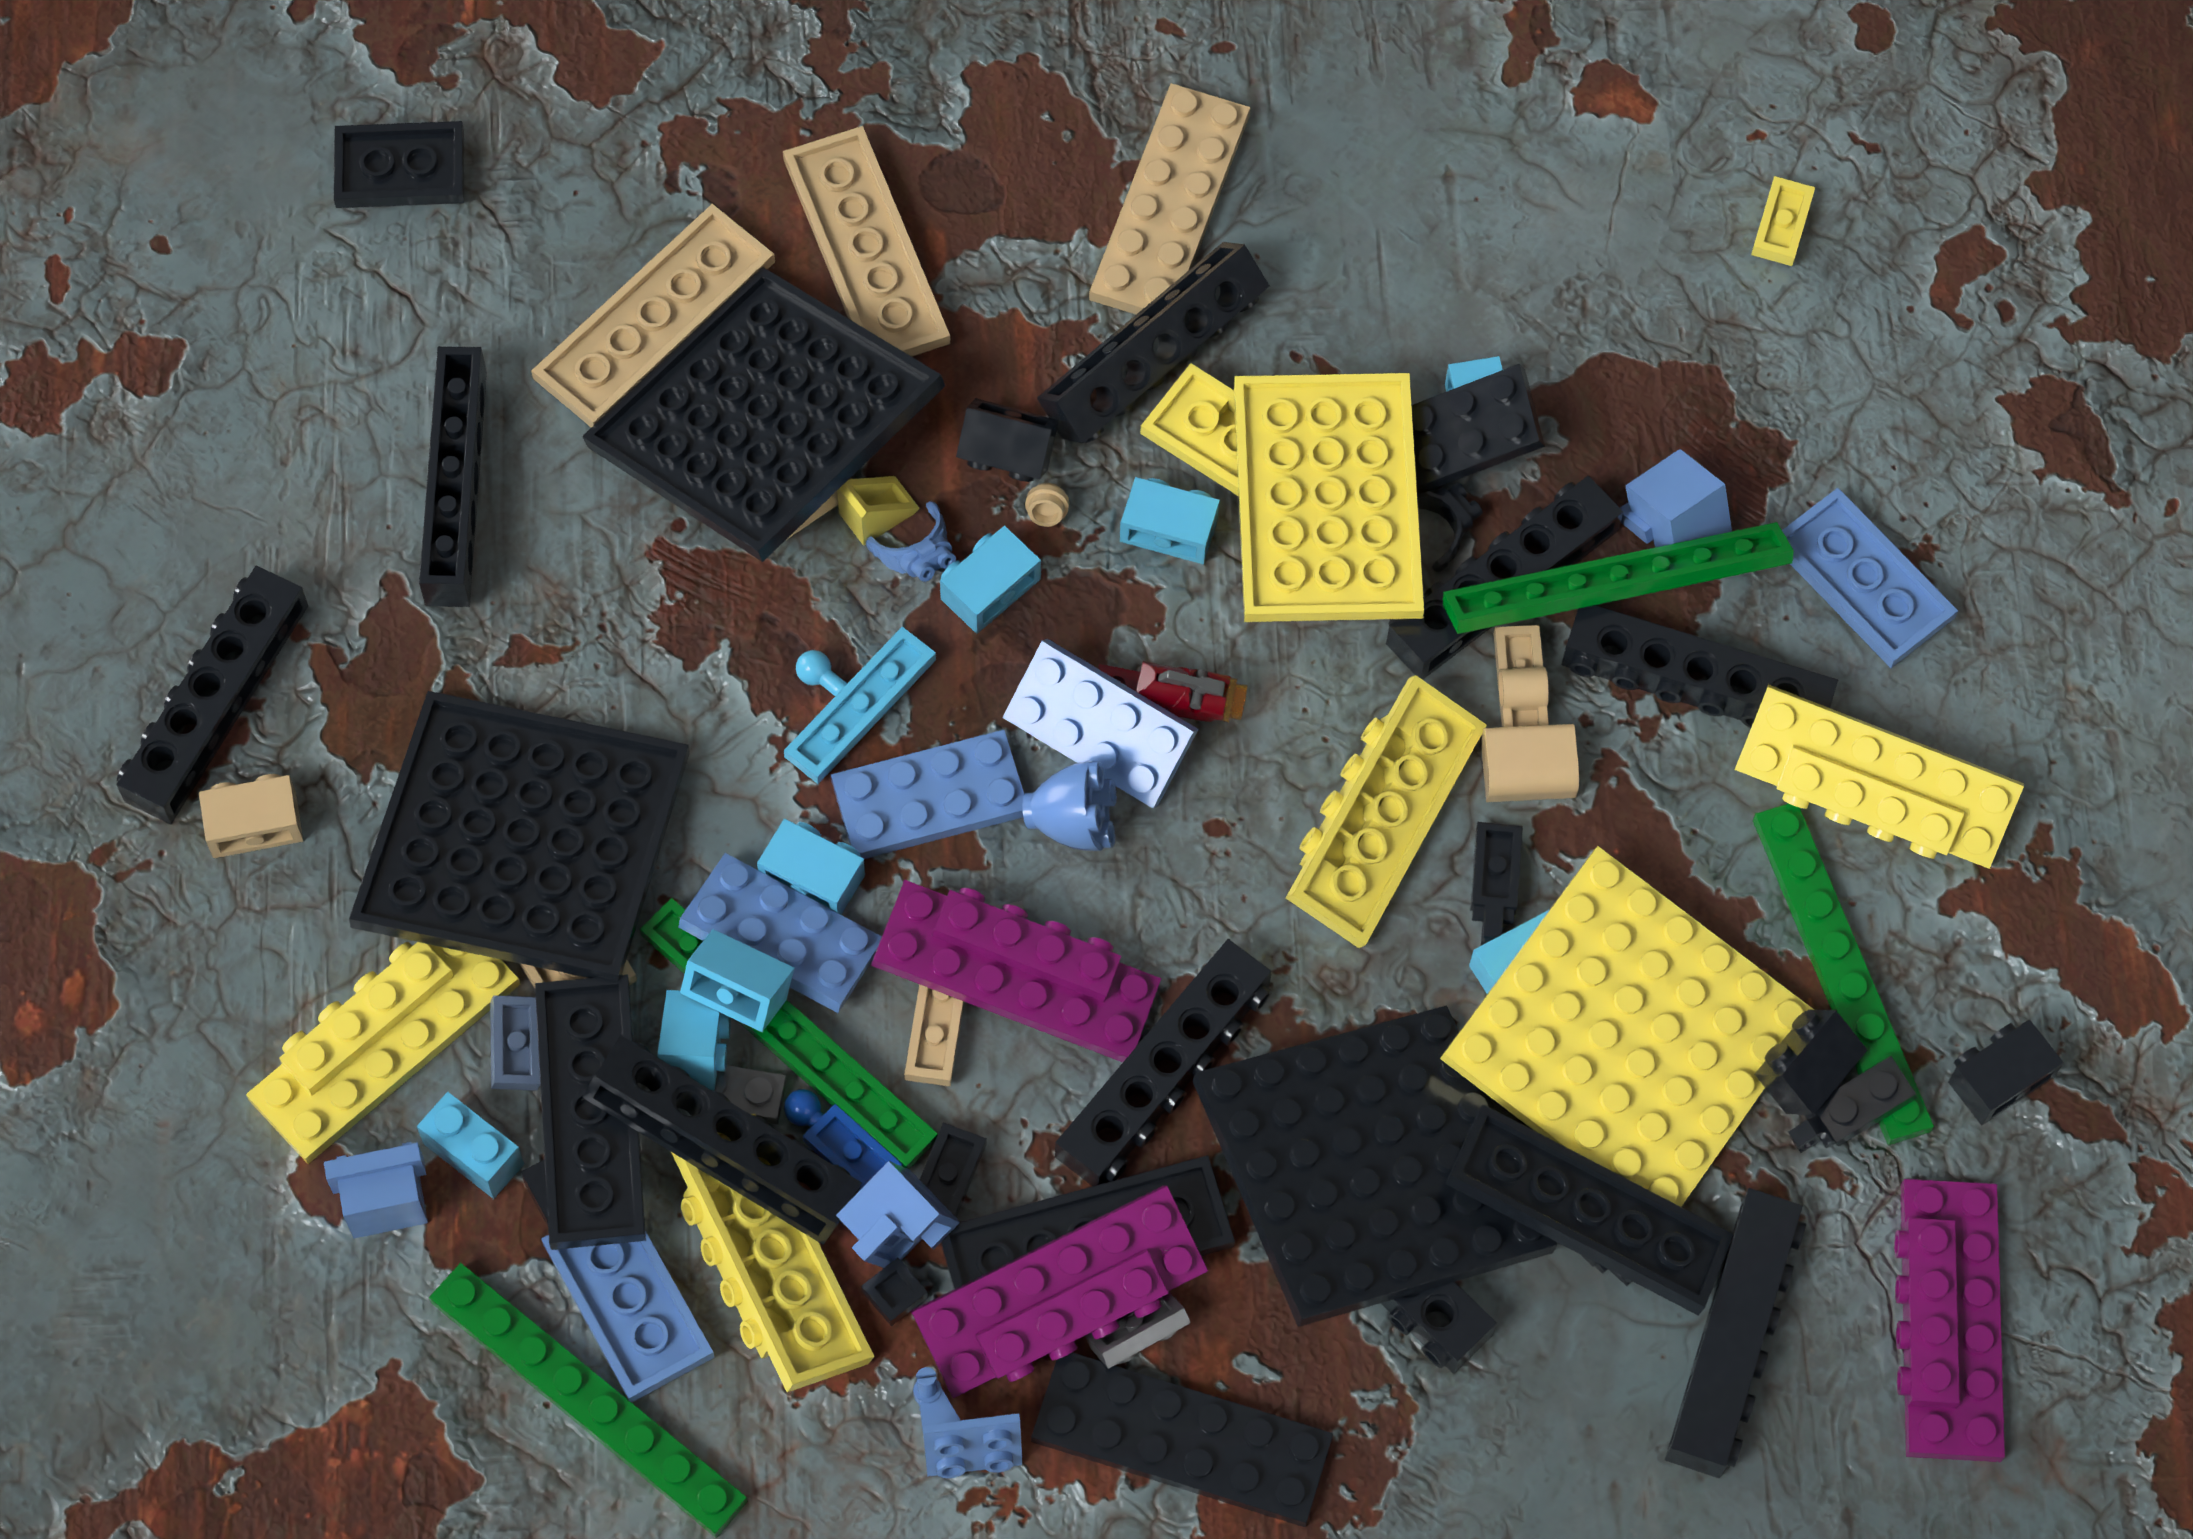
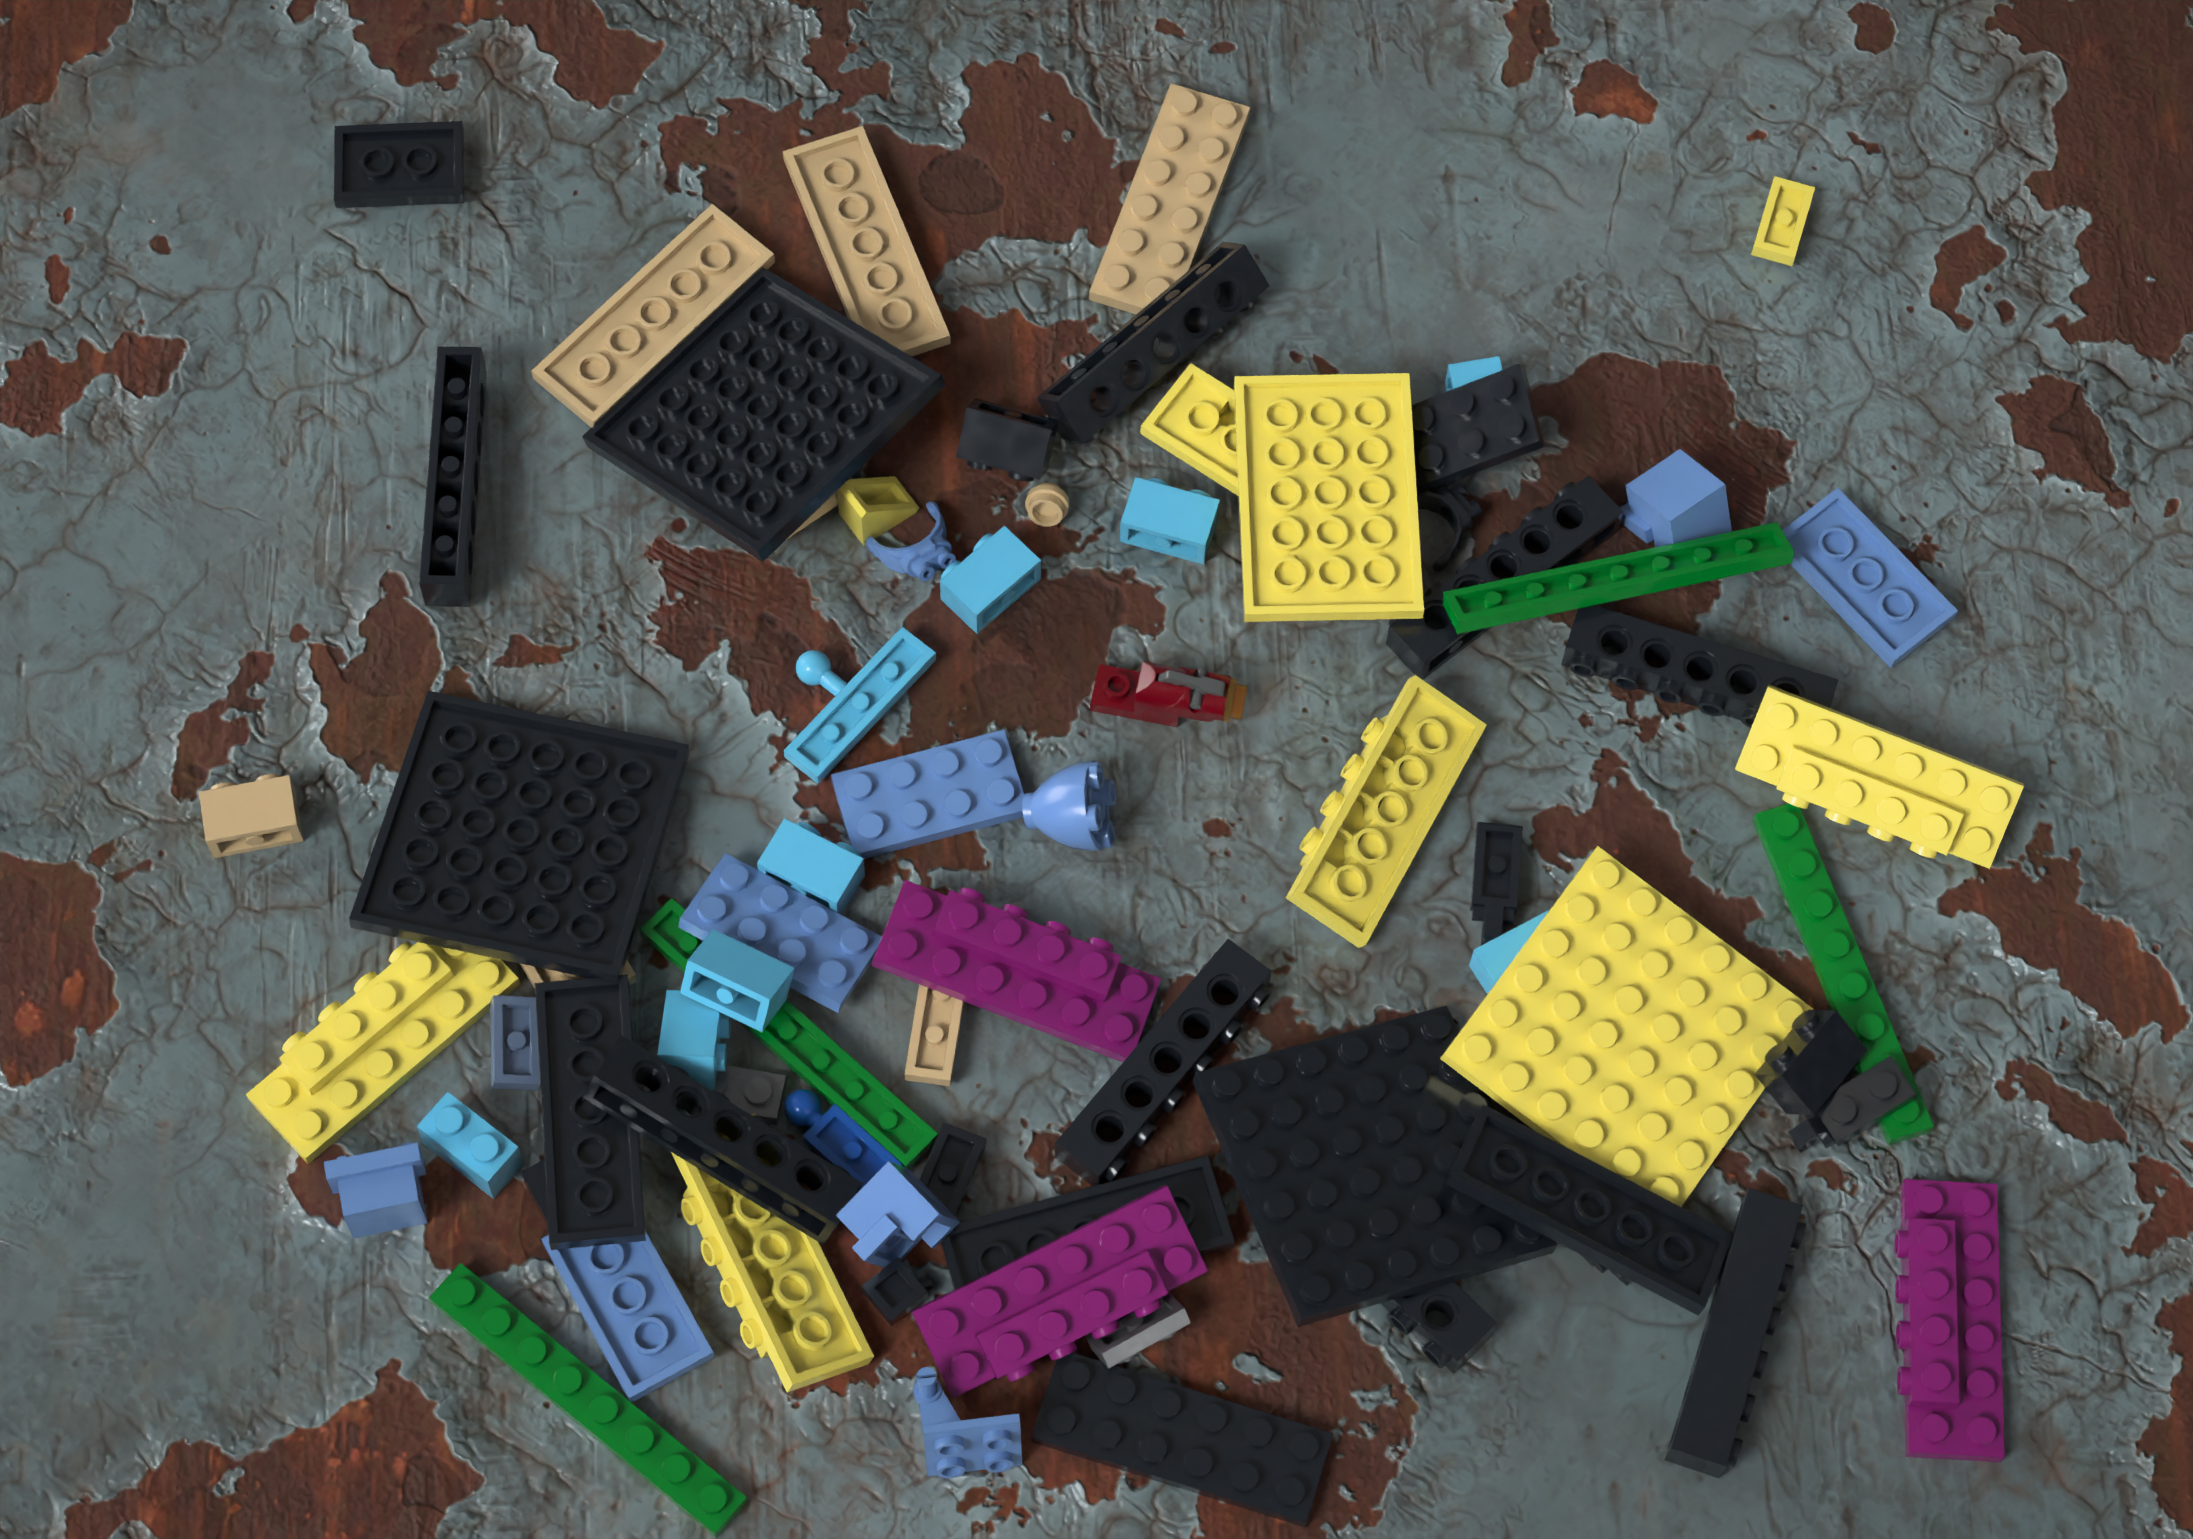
(166, 791): black brick -> none
(1100, 720): plate -> none
(1526, 754): tan plate -> none
(2004, 1071): black brick -> none

